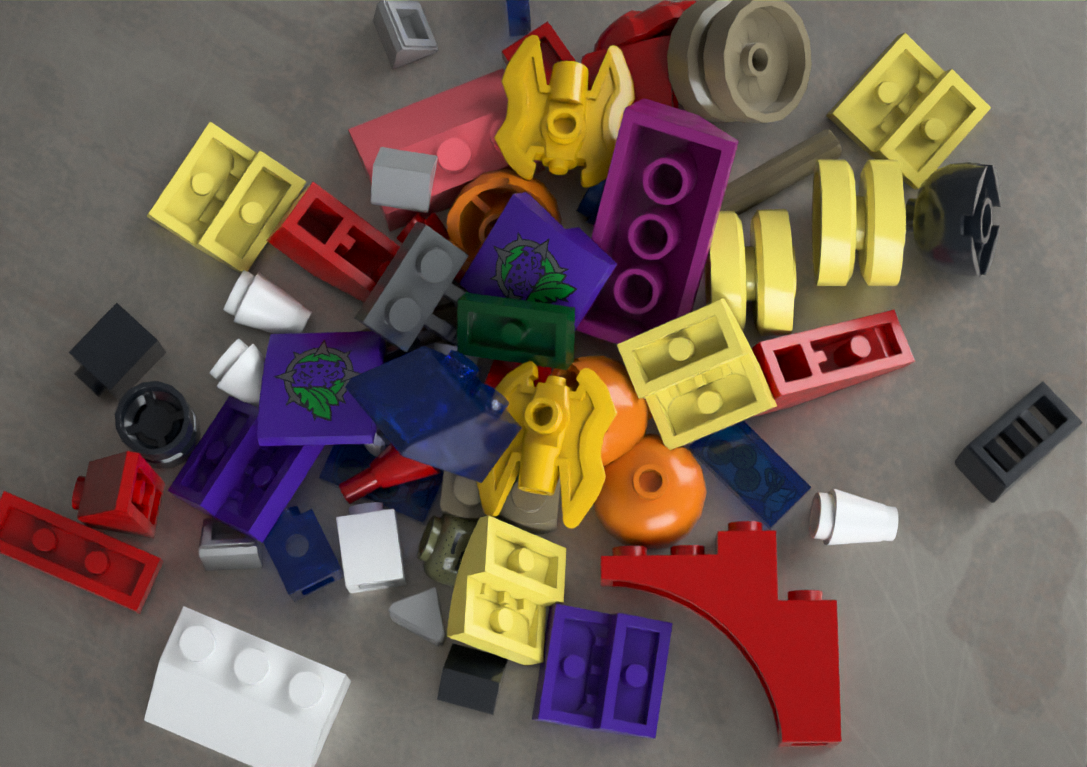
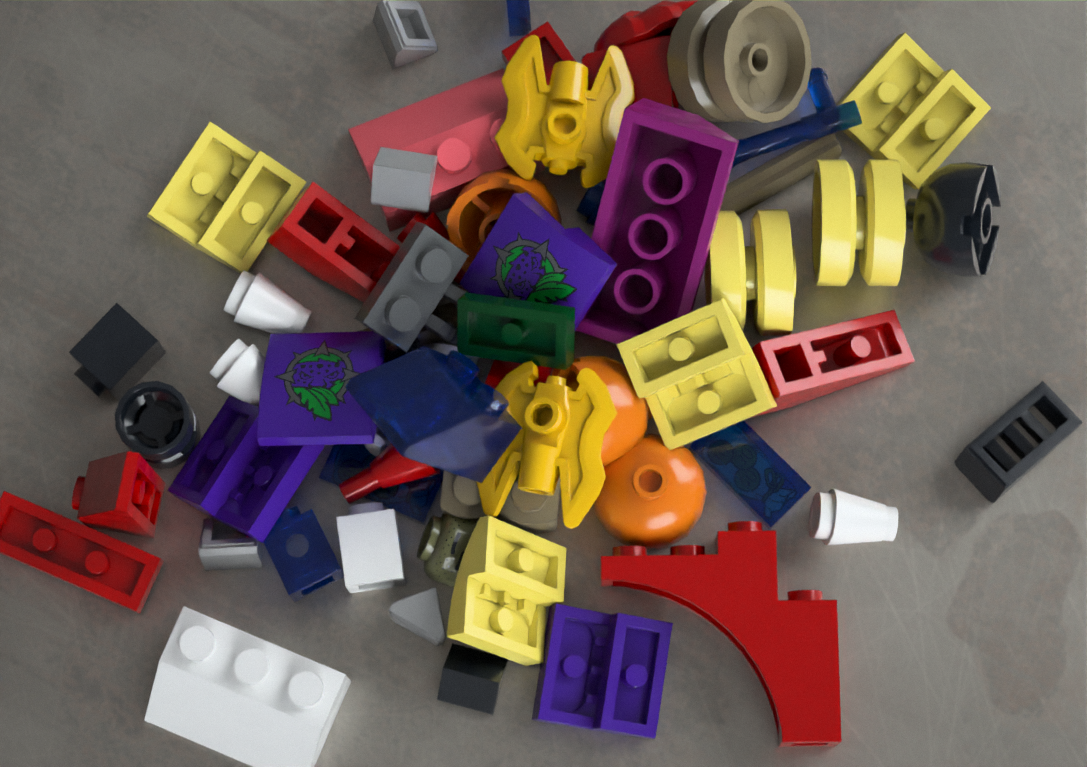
(826, 121): none -> clear blue piece

